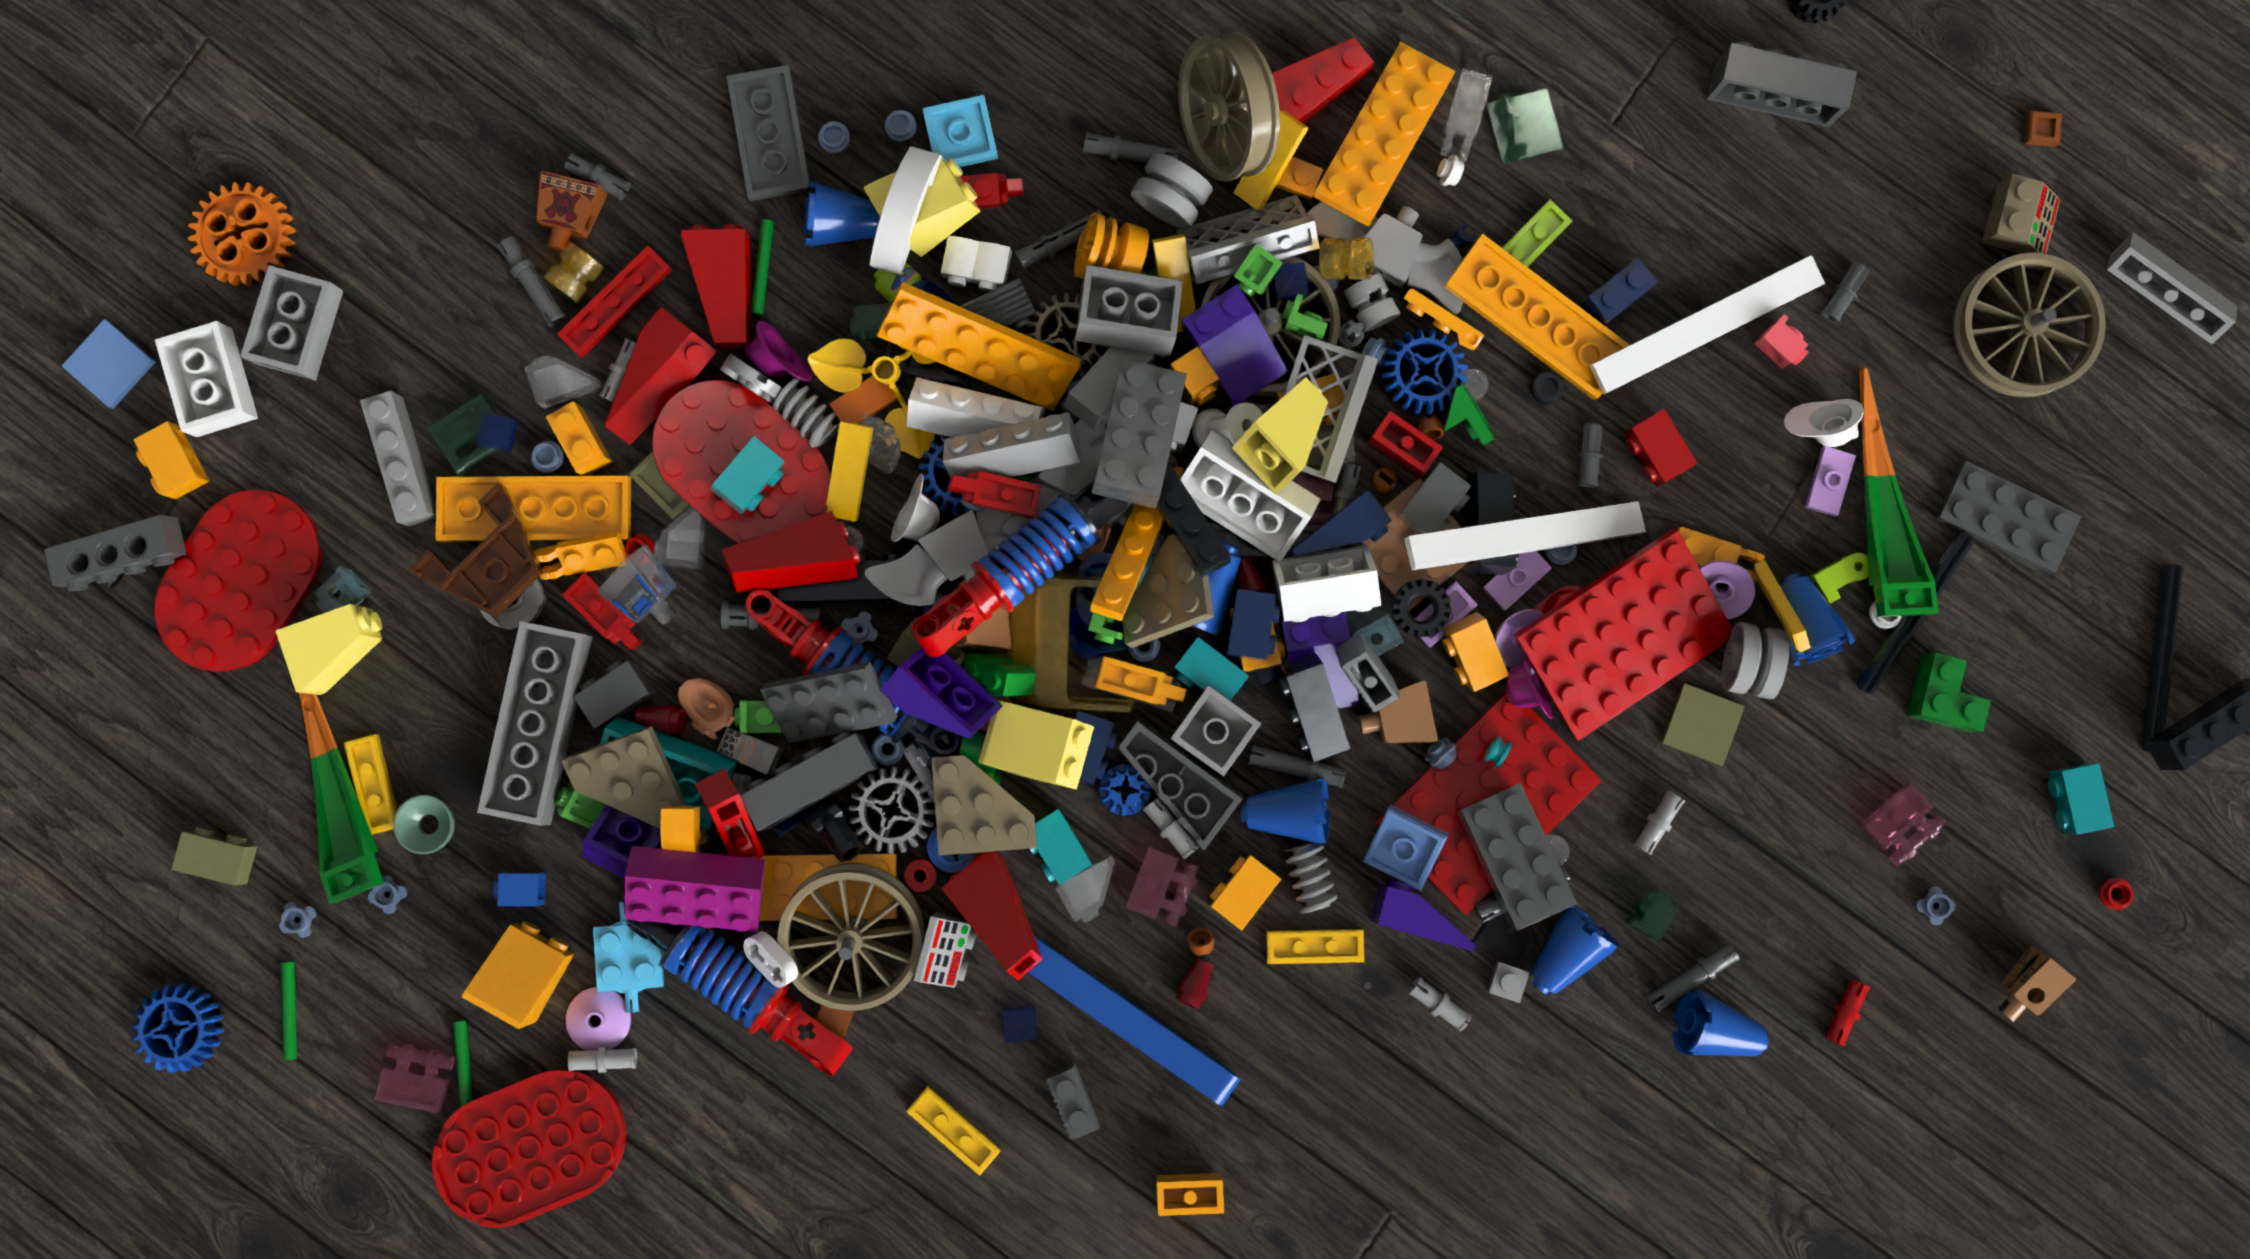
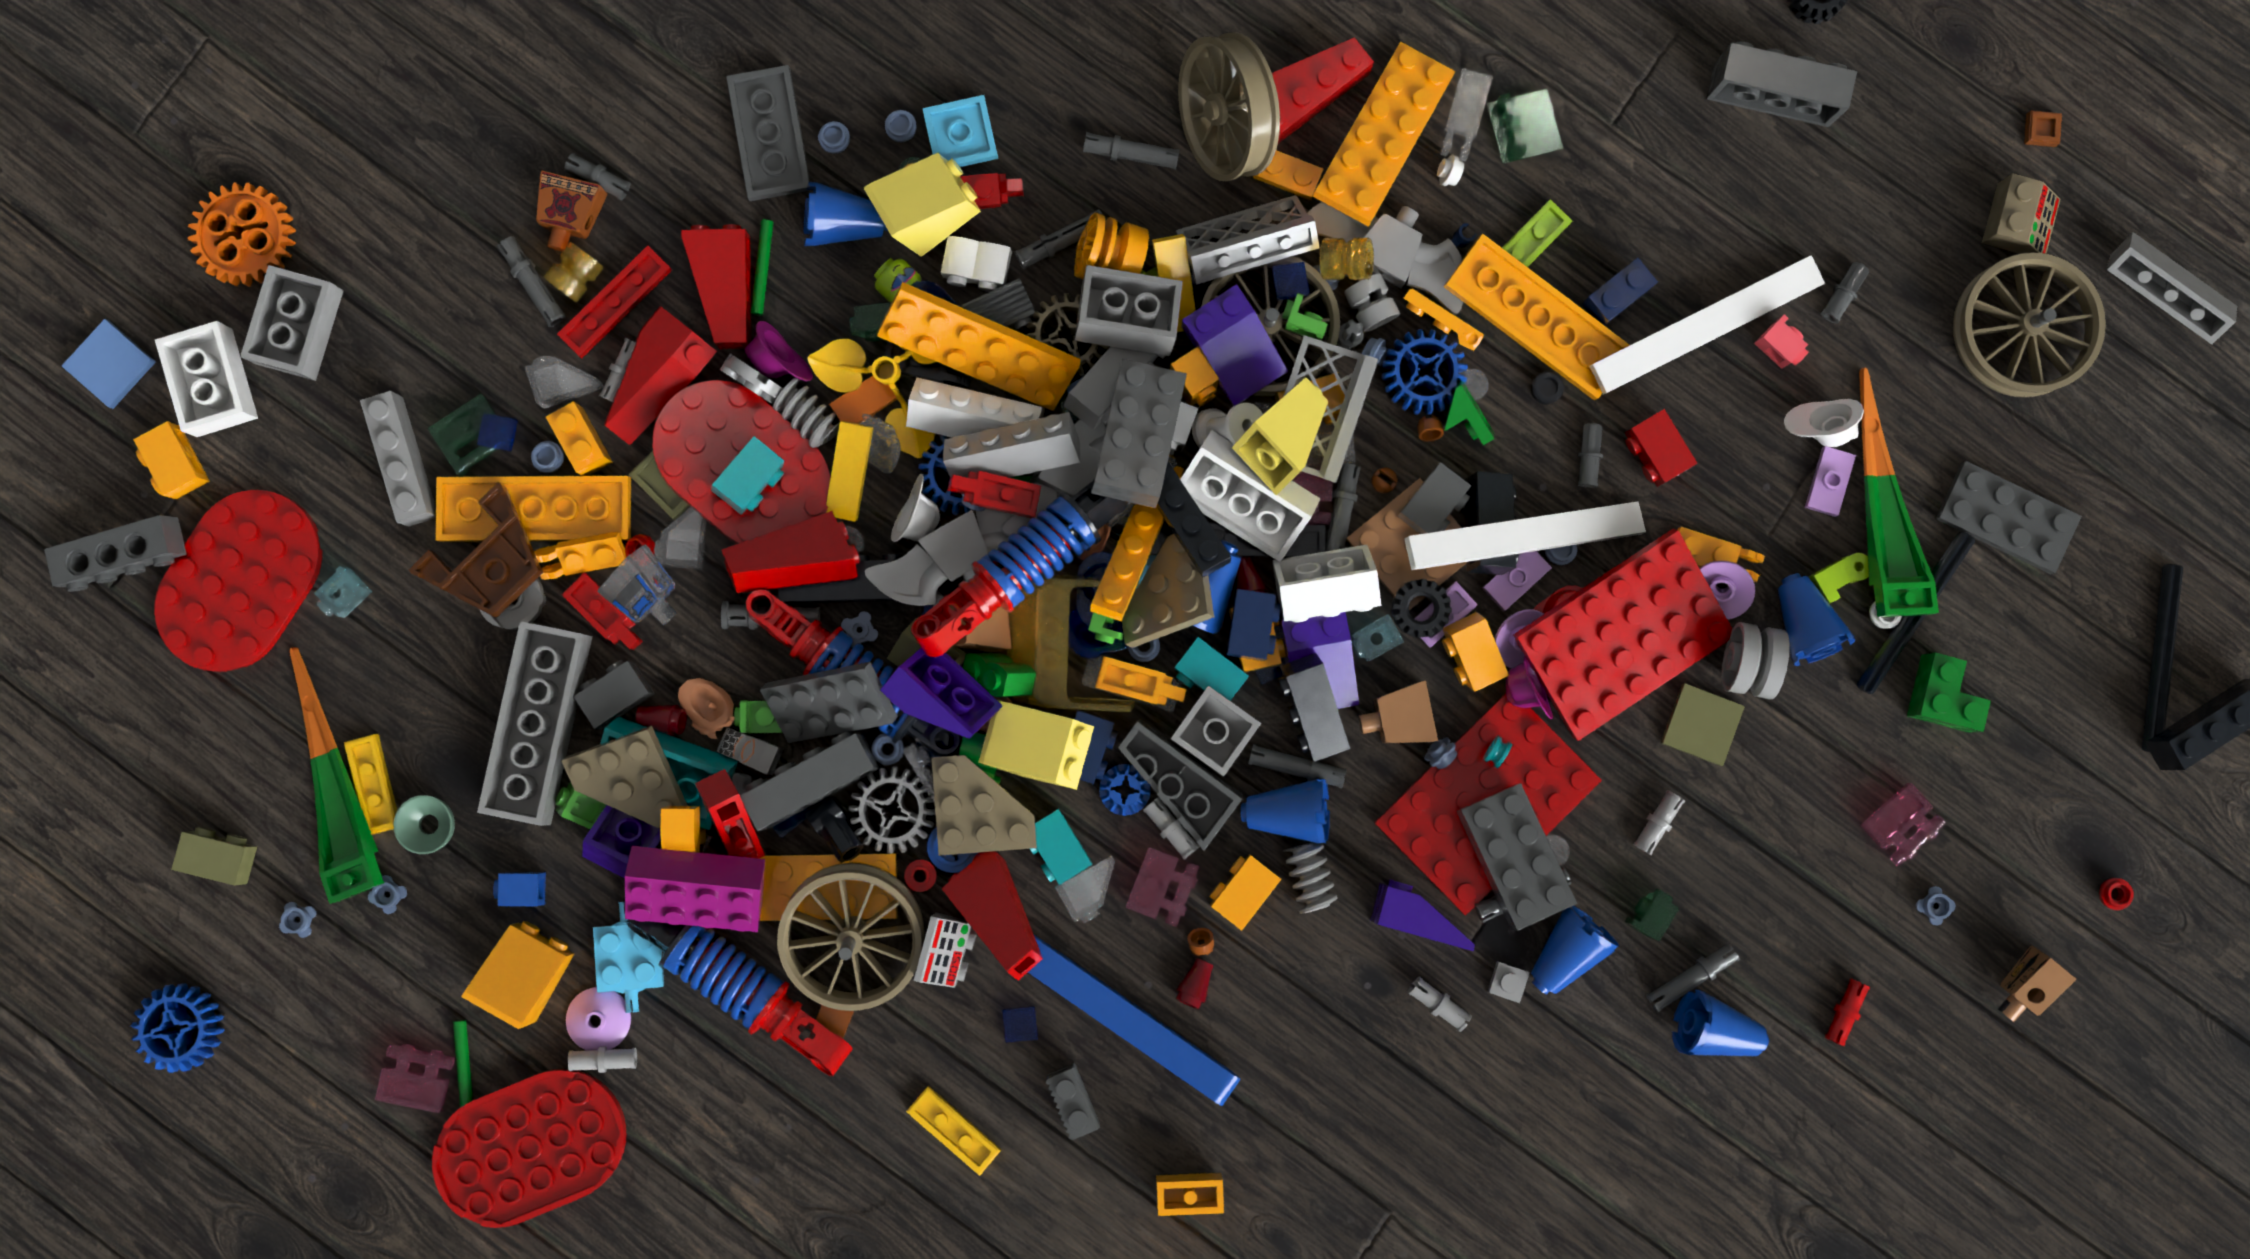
(288, 1010): green bar -> none
(328, 646): light yellow slope -> none
(770, 959): white beam -> none
(902, 209): white slope -> none
(1171, 191): light grey wheel -> none
(1257, 271): bright green bracket -> none
(1258, 188): yellow tile -> none
(1315, 946): yellow tile -> none
(1353, 524): dark blue slope -> none
(1367, 672): dark grey brick -> none
(1405, 444): red brick -> none
(1405, 847): medium blue tile -> none
(1781, 606): yellow tile -> none
(2080, 799): teal brick -> none

